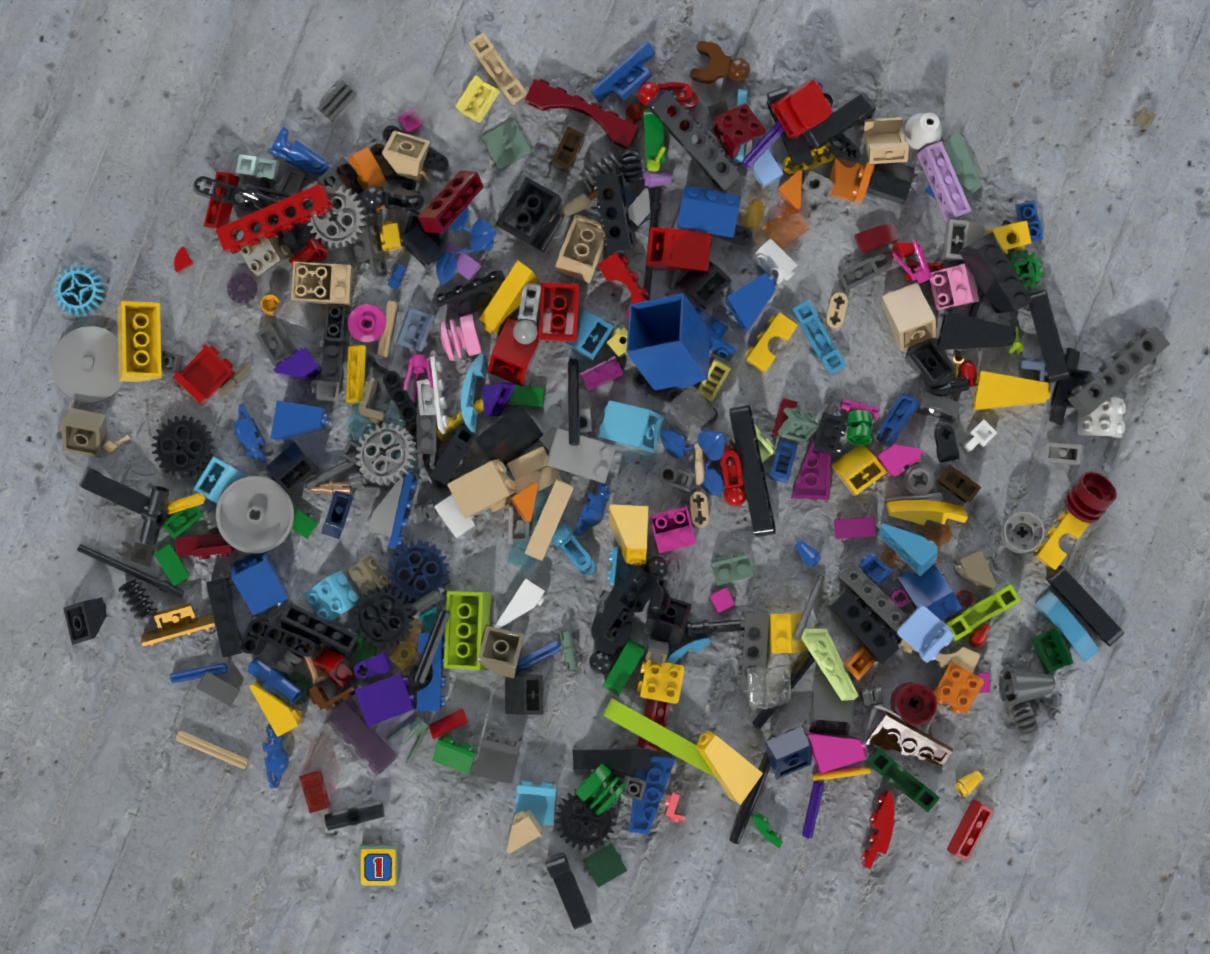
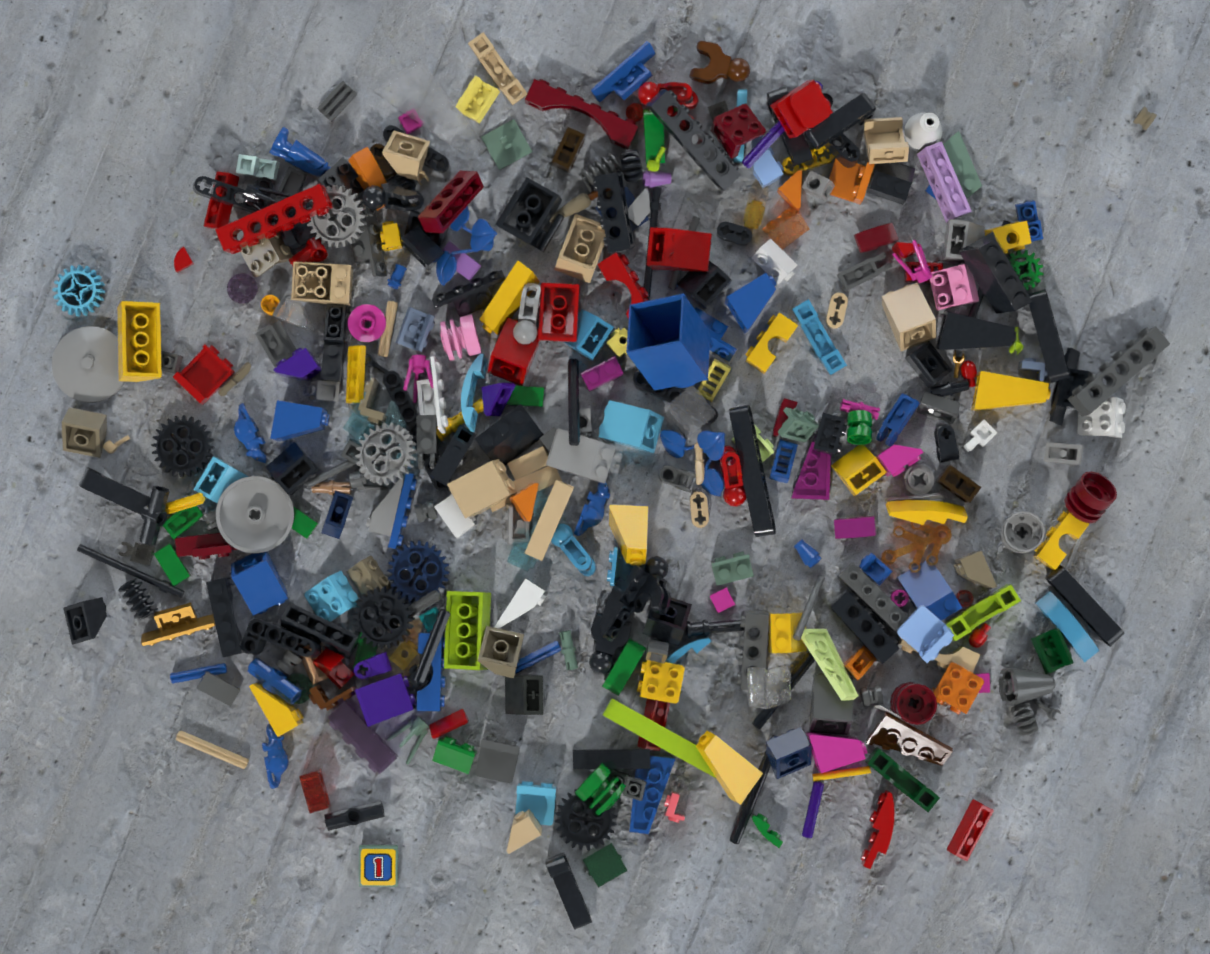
(672, 529): dark pink slope -> none
(708, 211): blue slope -> none
(912, 548): dark azure slope -> none
(968, 783): yellow cone -> none

